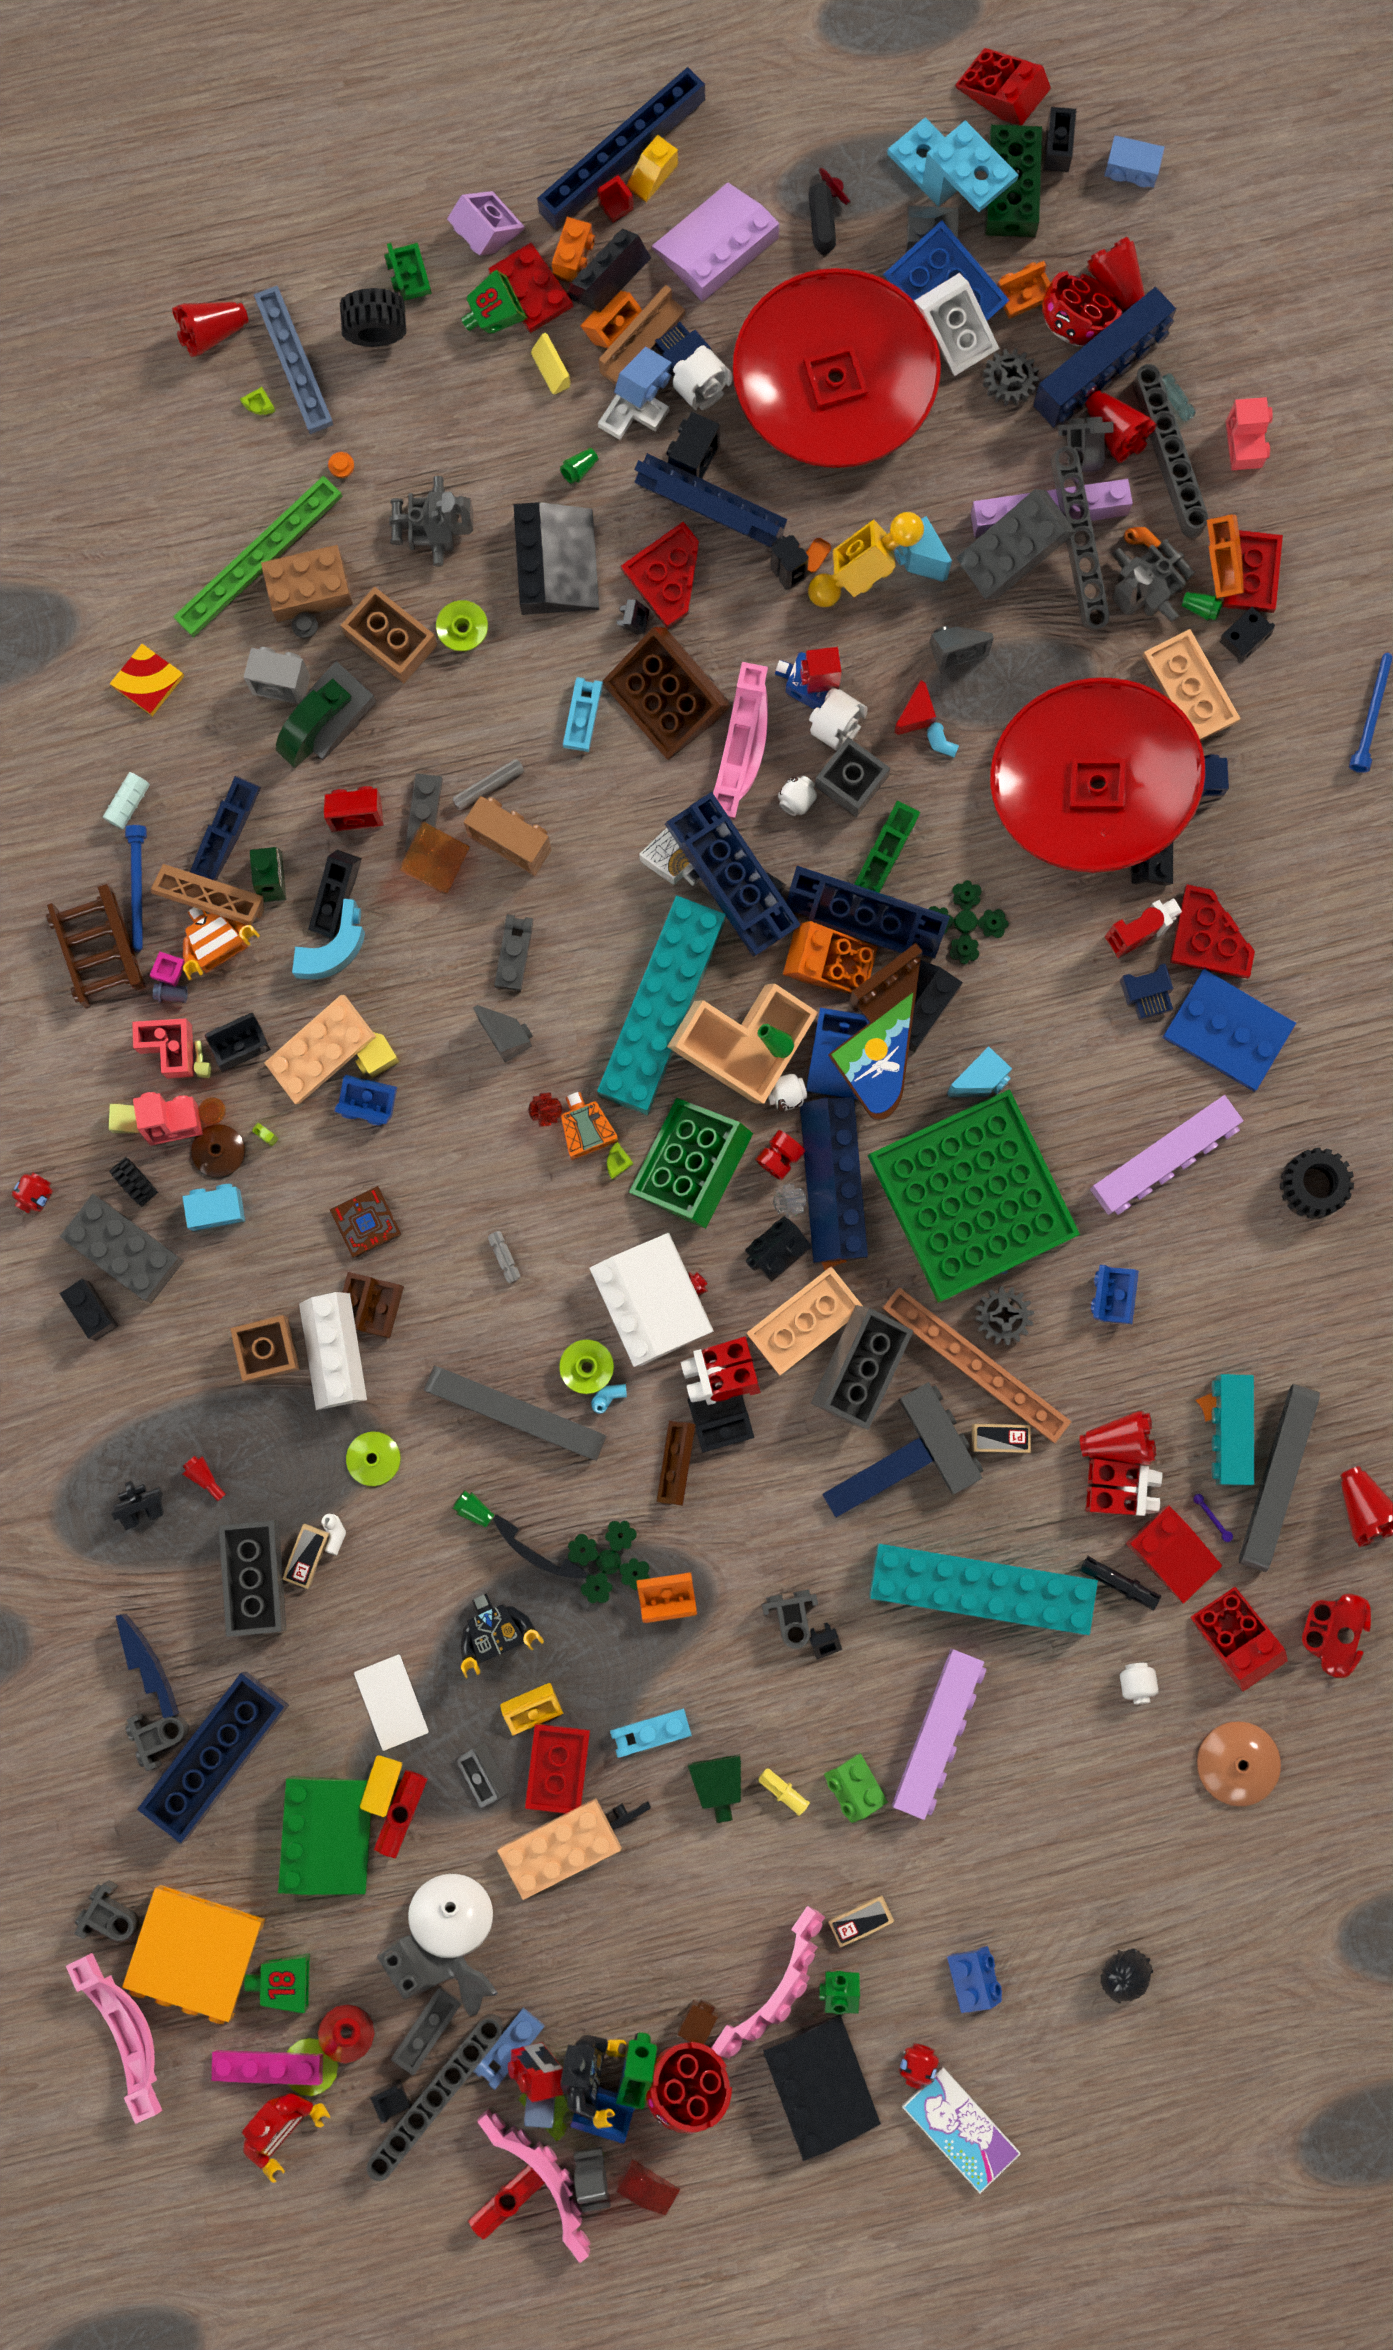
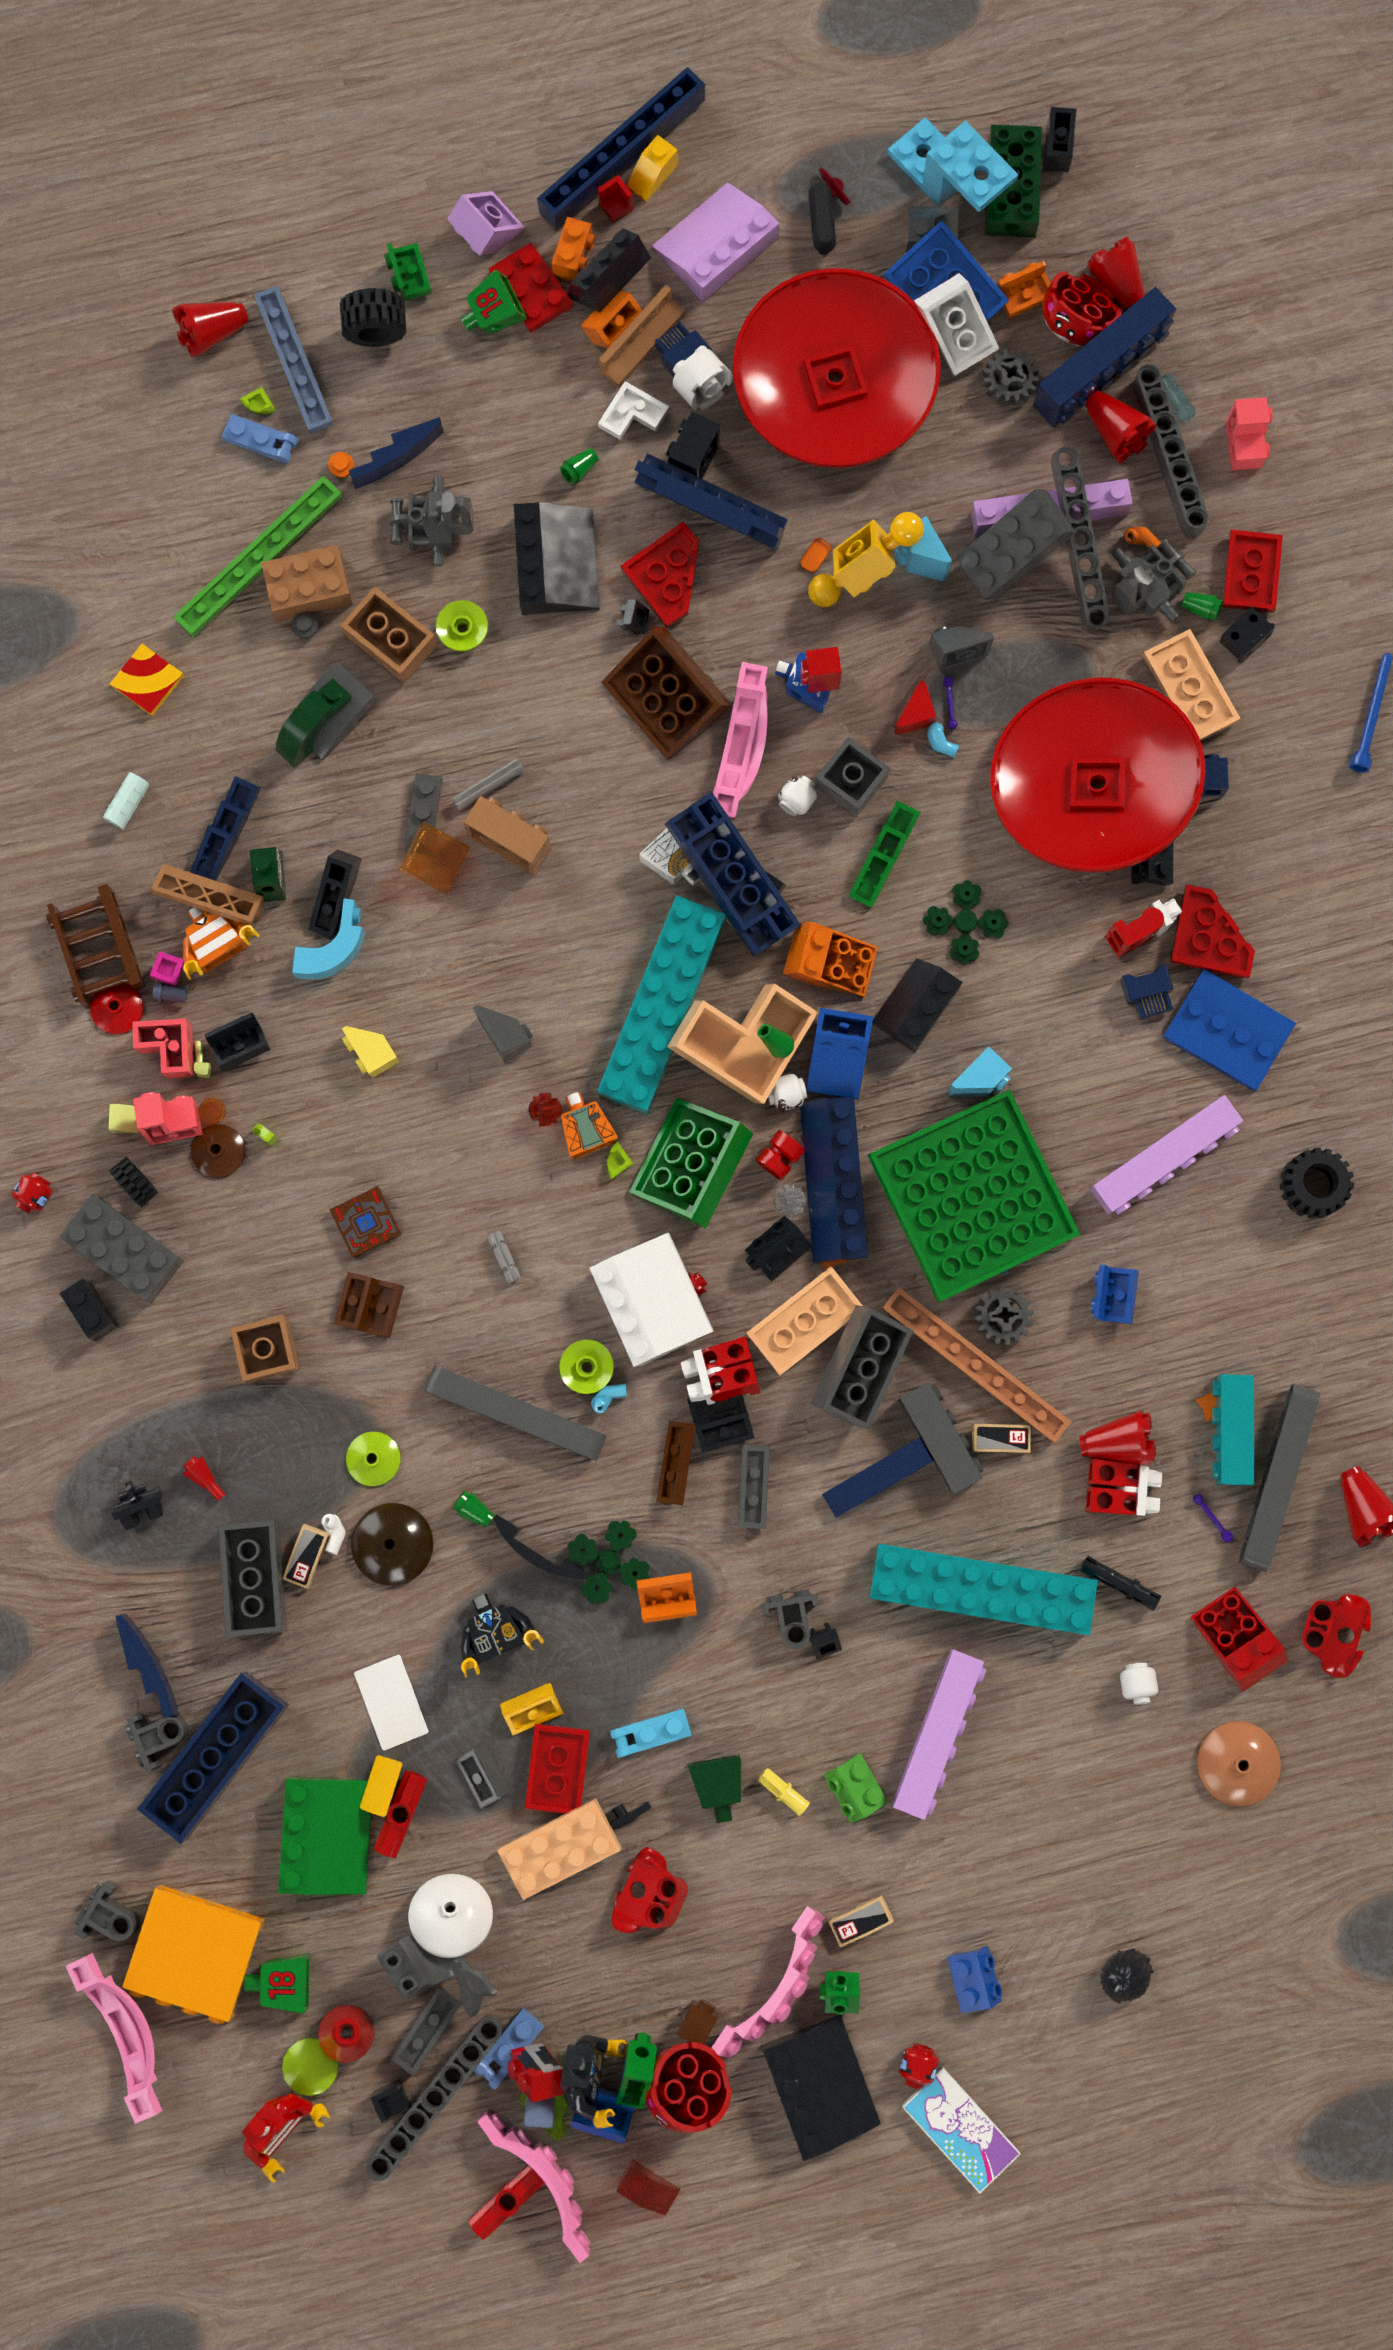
(119, 1020): none -> red dish
(136, 836): blue piece -> none
(213, 1207): medium azure brick -> none
(259, 438): none -> medium blue plate
(267, 2067): dark pink plate -> none
(276, 675): light grey brick -> none
(320, 1049): light nougat plate -> none
(332, 1350): white slope -> none
(353, 809): red slope -> none
(366, 1100): blue bracket -> none
(405, 447): none -> dark blue slope
(411, 1549): none -> dark brown dish
(513, 954): dark grey plate -> none
(550, 365): light yellow slope -> none
(582, 715): medium azure plate -> none
(591, 2179): dark grey pin -> none
(633, 1913): none -> red piece
(643, 377): medium blue brick -> none
(754, 1486): none -> dark grey plate
(789, 561): black brick -> none
(837, 718): white brick -> none
(865, 913): dark blue slope -> none
(877, 1055): piece -> none
(948, 682): none -> dark purple hinge
(1005, 85): red slope -> none
(1087, 440): dark grey pin -> none
(1134, 161): medium blue brick -> none
(1174, 1553): red slope -> none
(1225, 555): orange slope -> none

